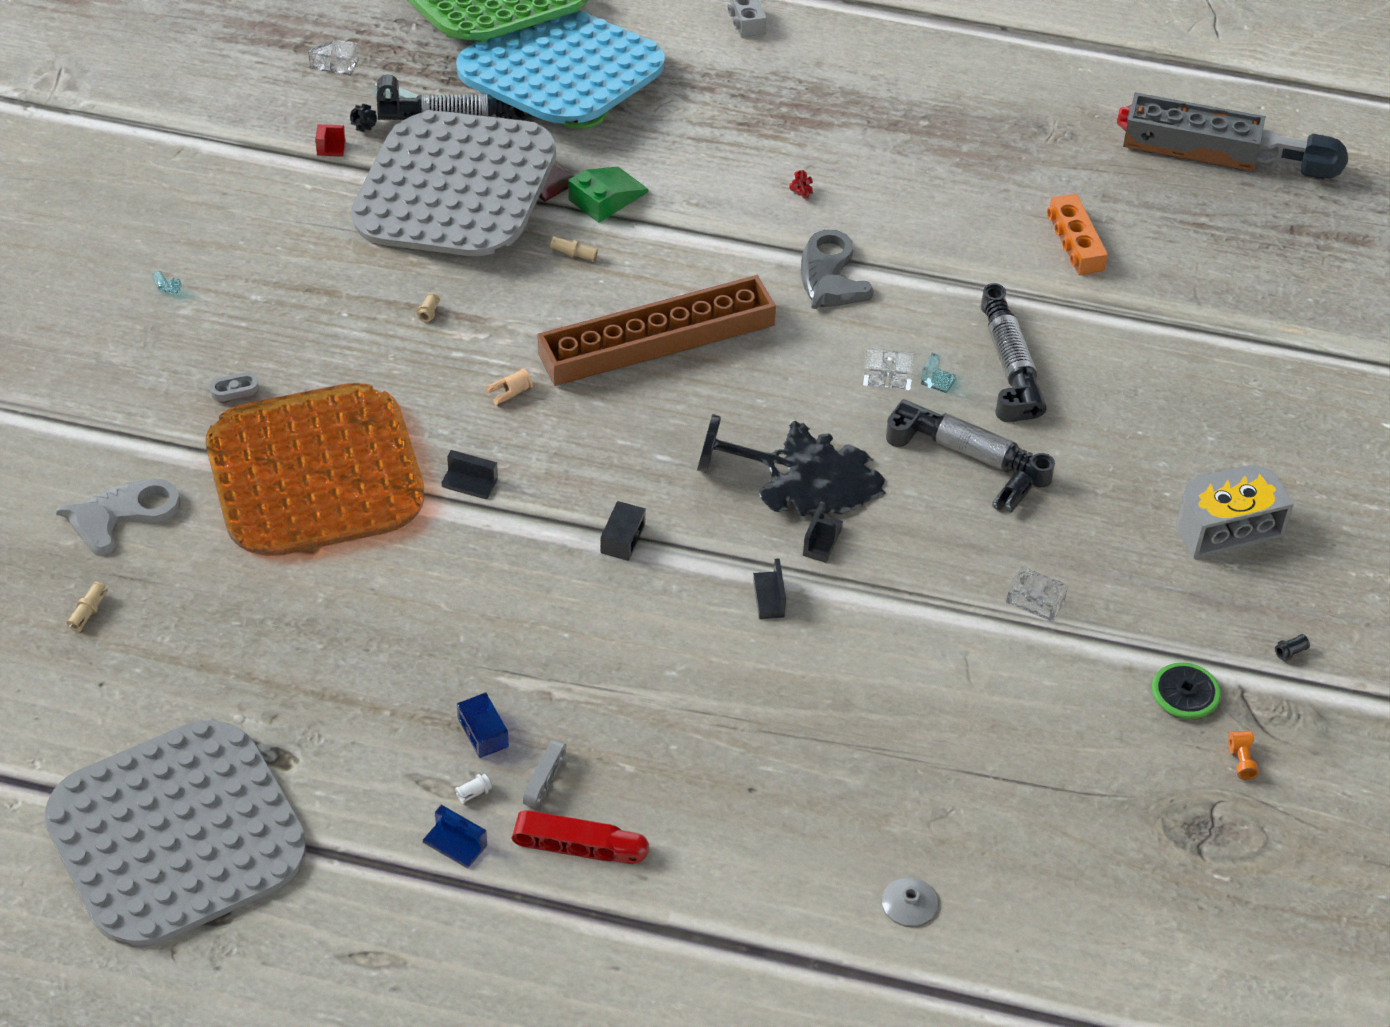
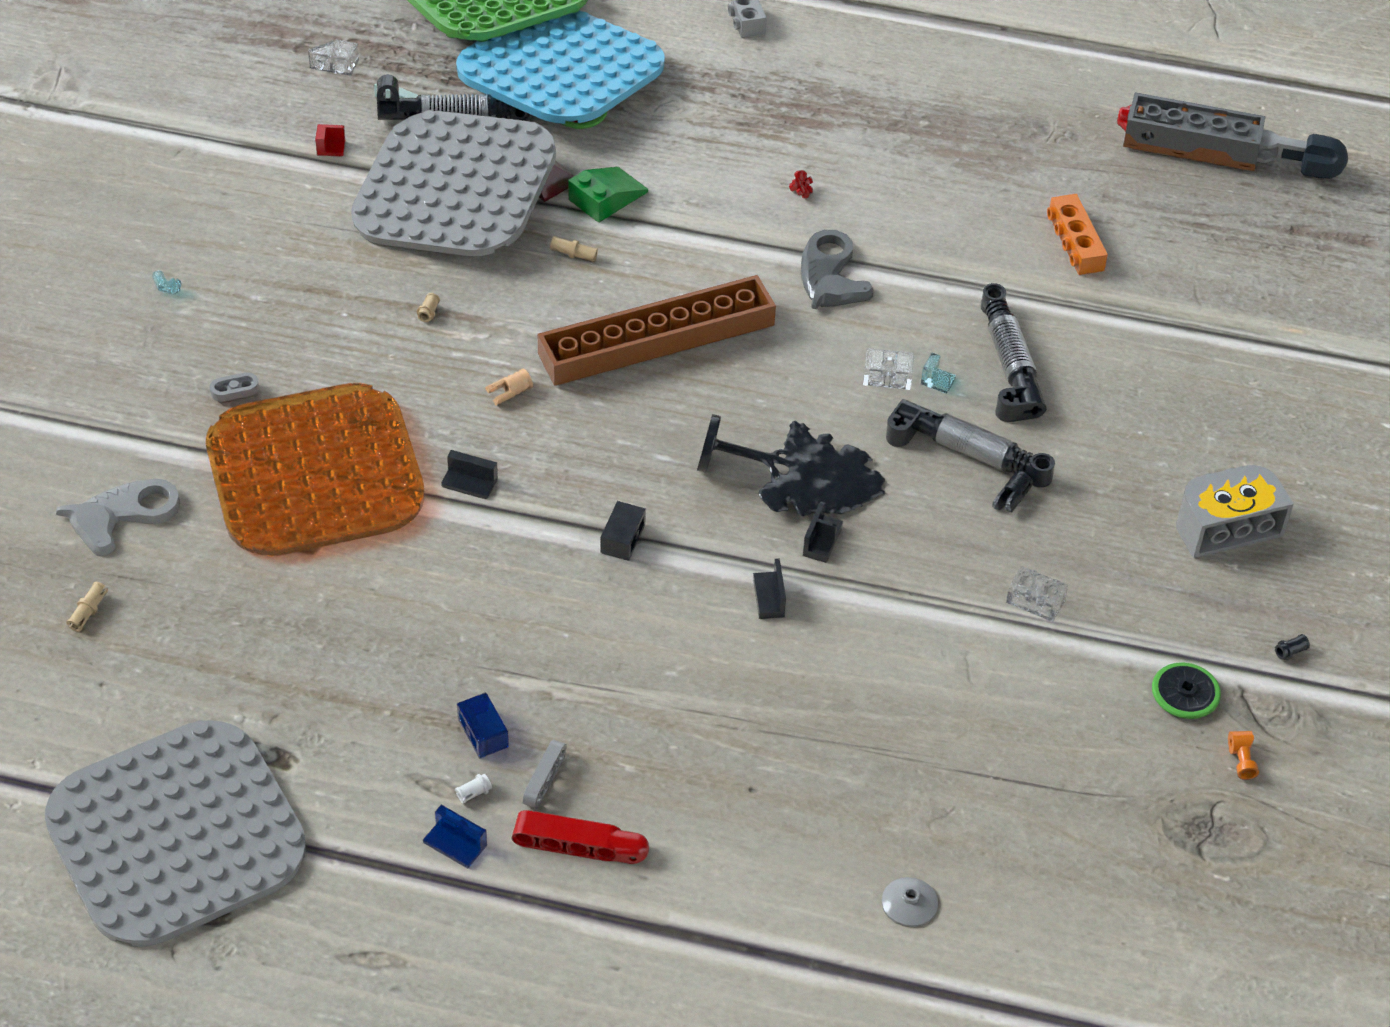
(363, 117): black gear -> none

